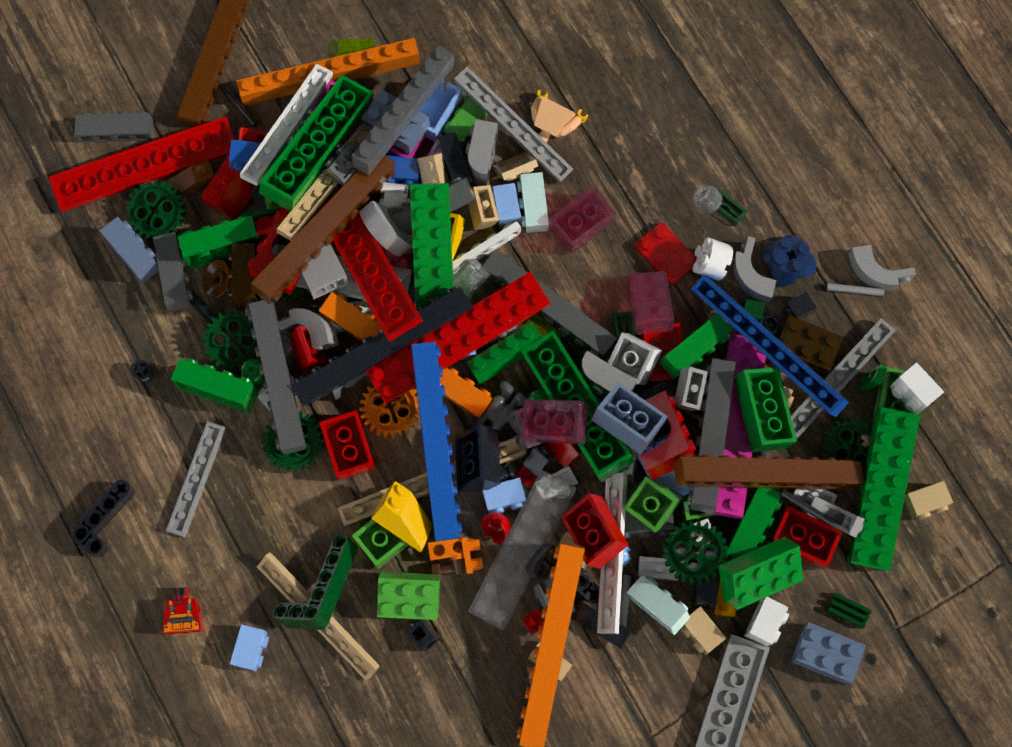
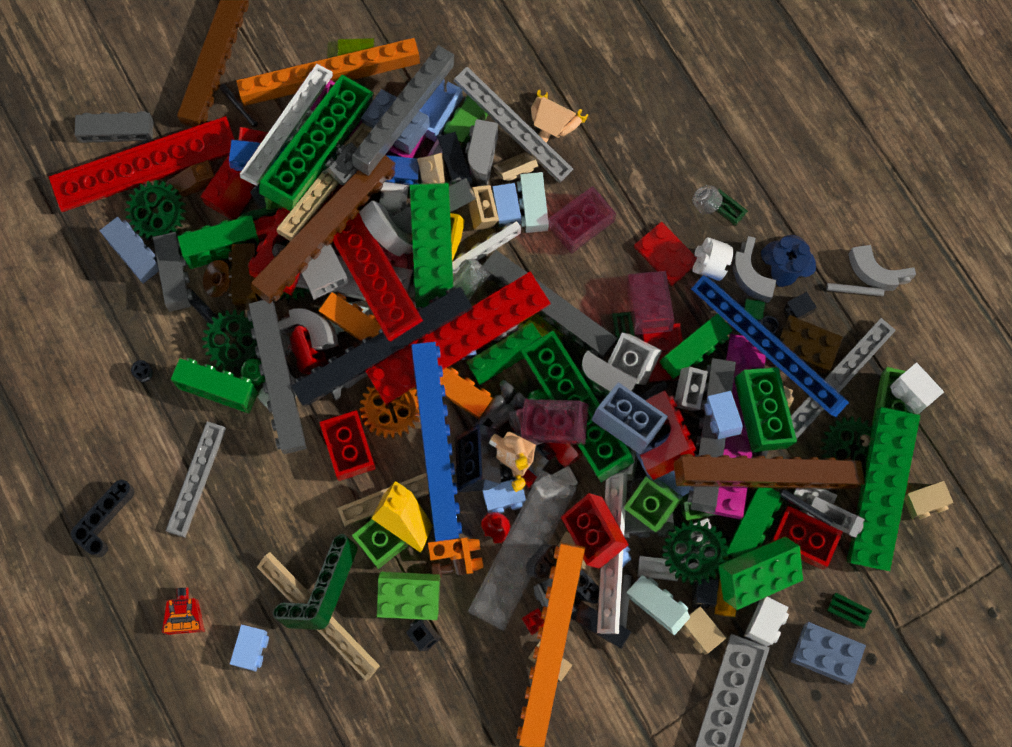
(294, 460): dark green gear -> none
(515, 454): none -> light nougat torso
(723, 415): none -> light blue brick
(873, 378): green plate -> none

